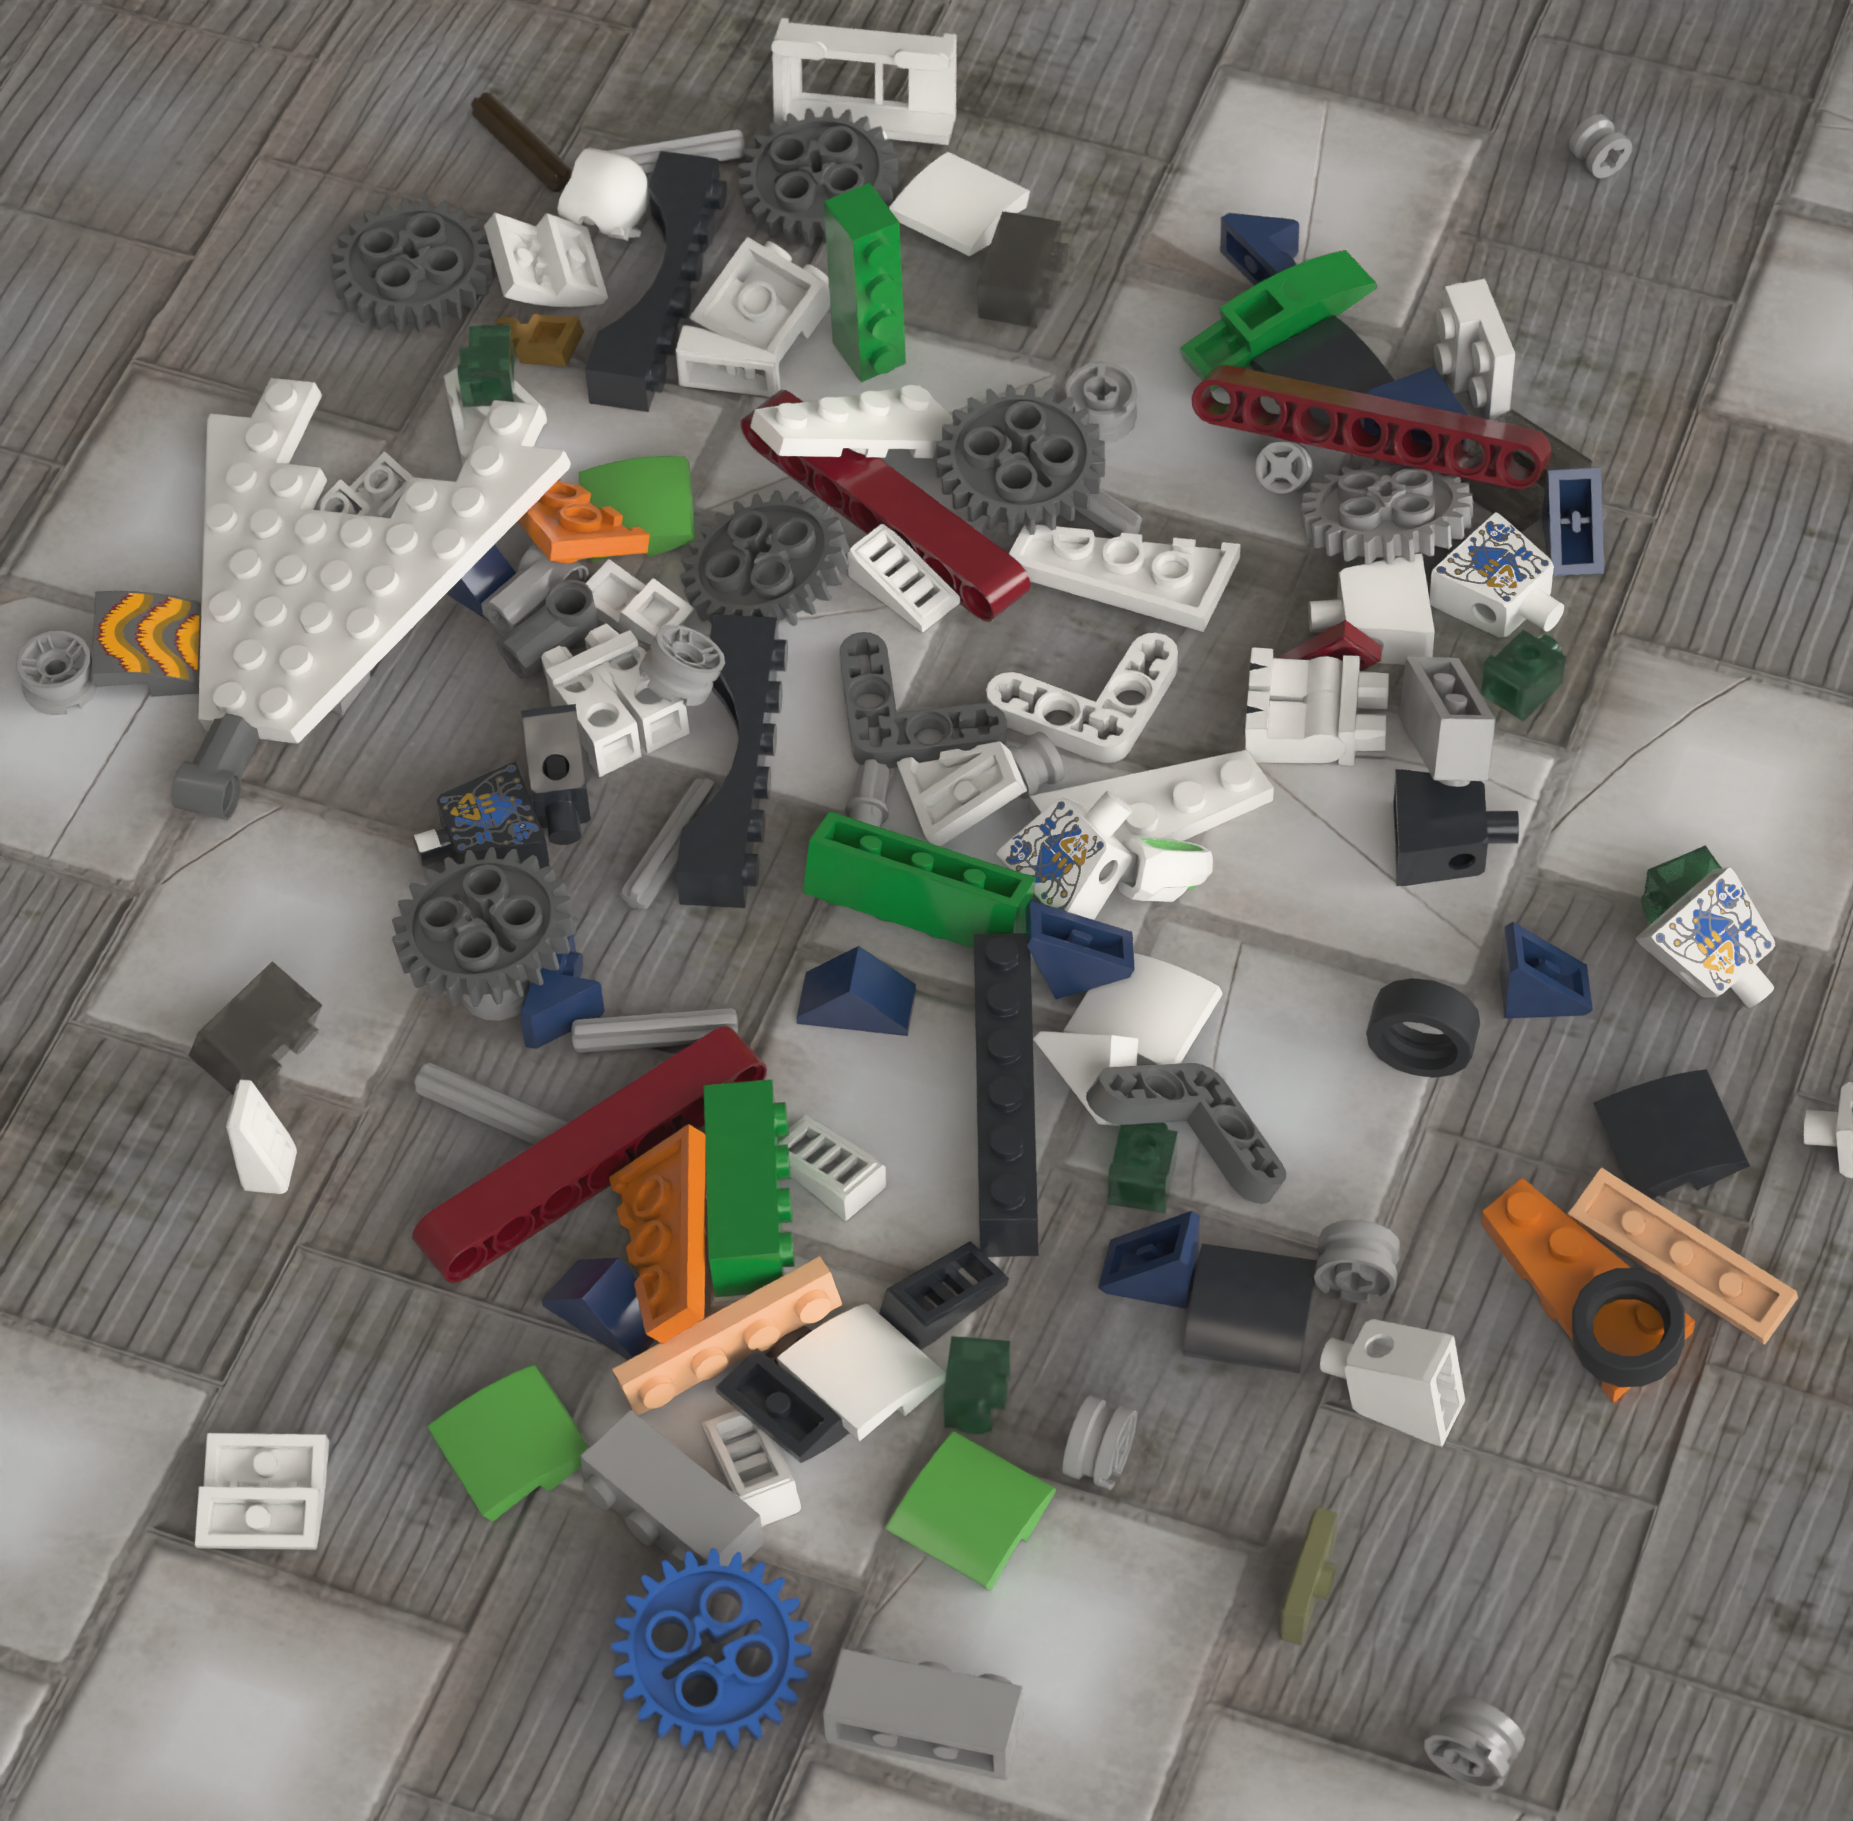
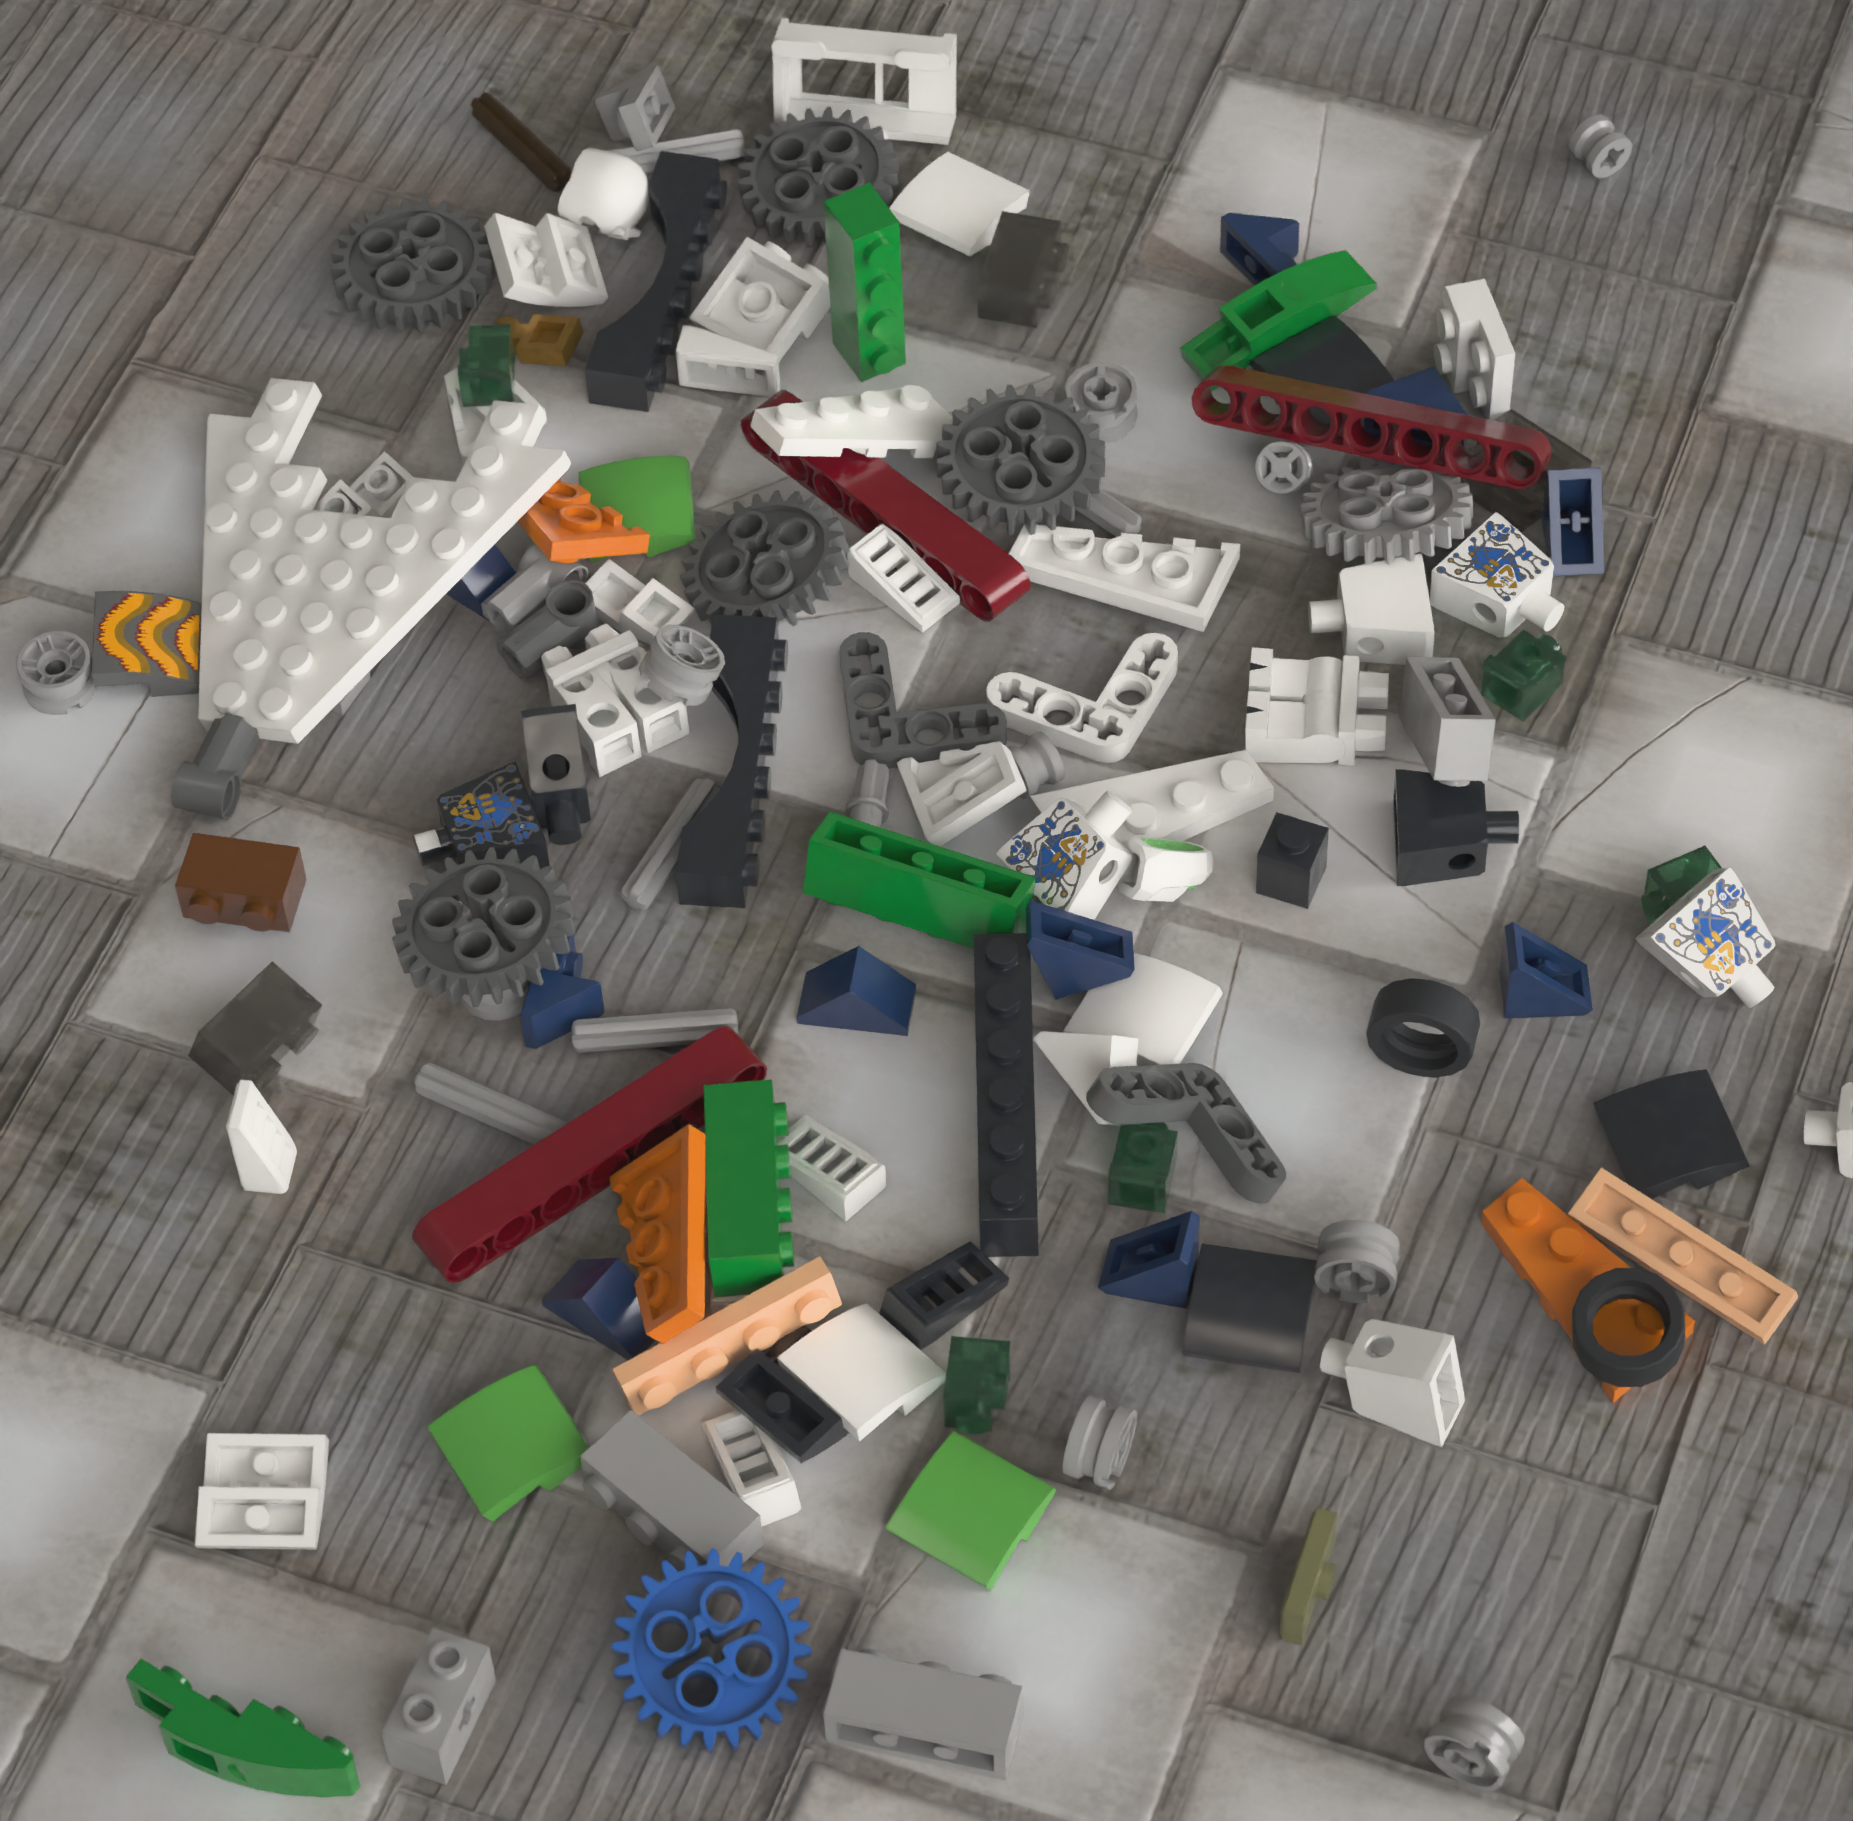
(241, 882): none -> reddish brown brick
(252, 1749): none -> green slope
(439, 1706): none -> light grey brick
(637, 108): none -> light grey slope
(1292, 860): none -> black brick
(1336, 642): dark red tile -> none

